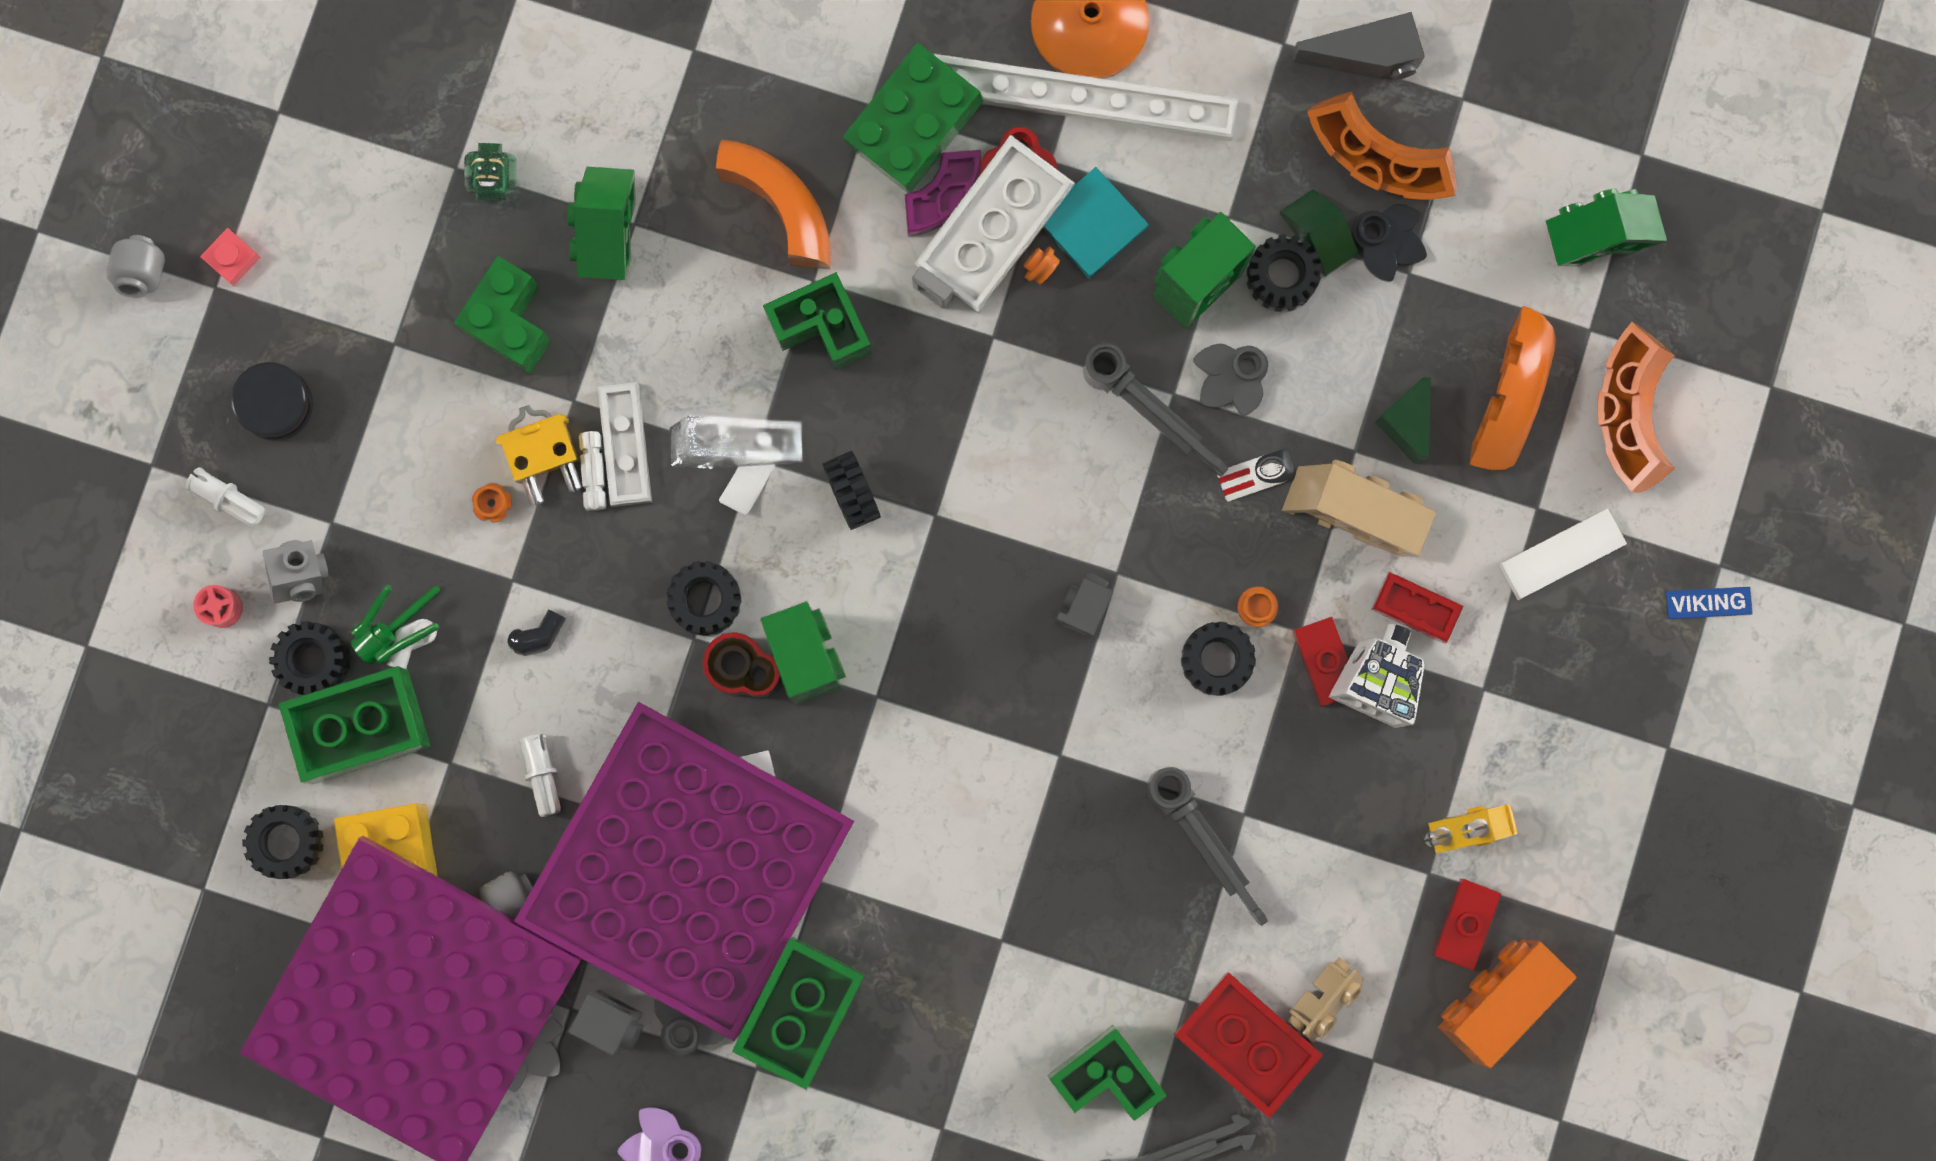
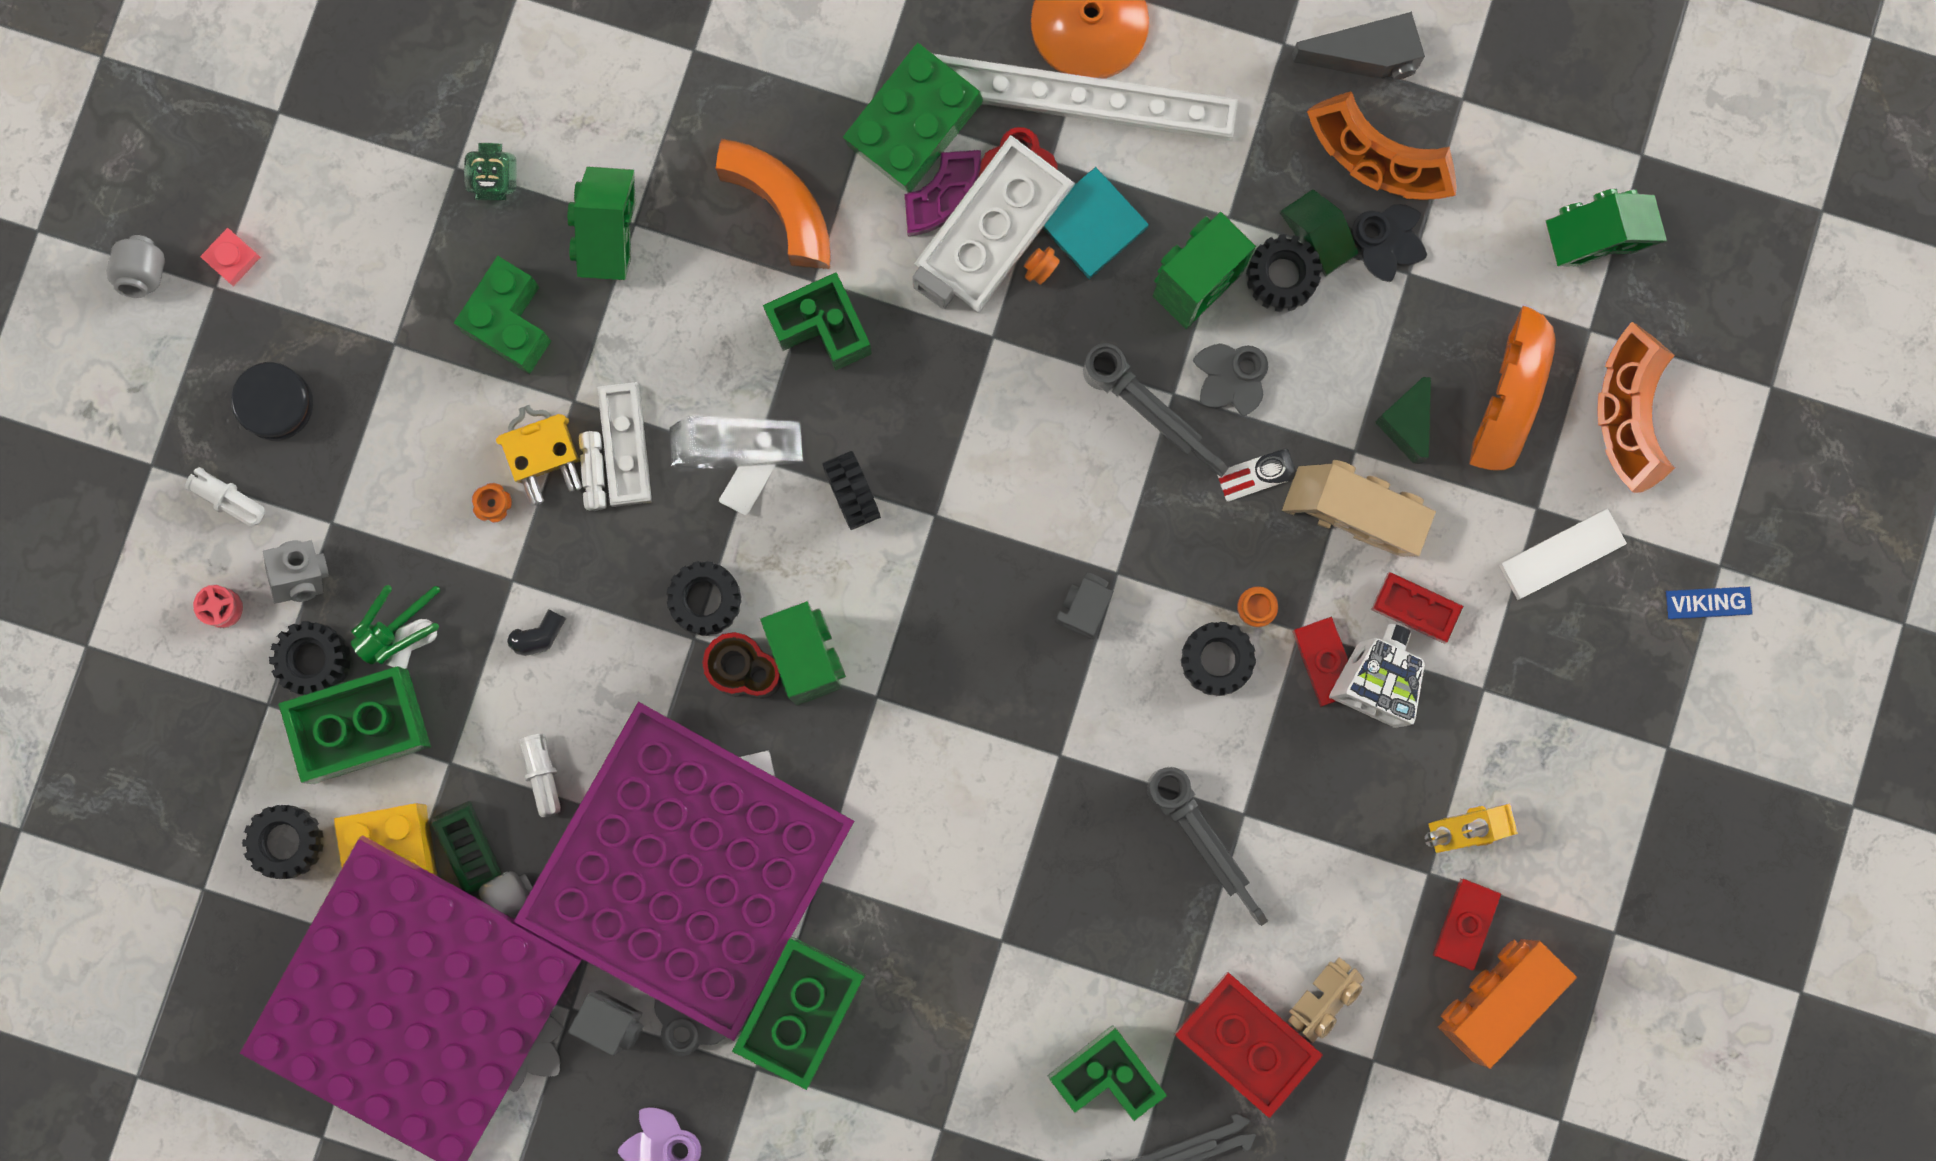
(453, 854): none -> dark green slope

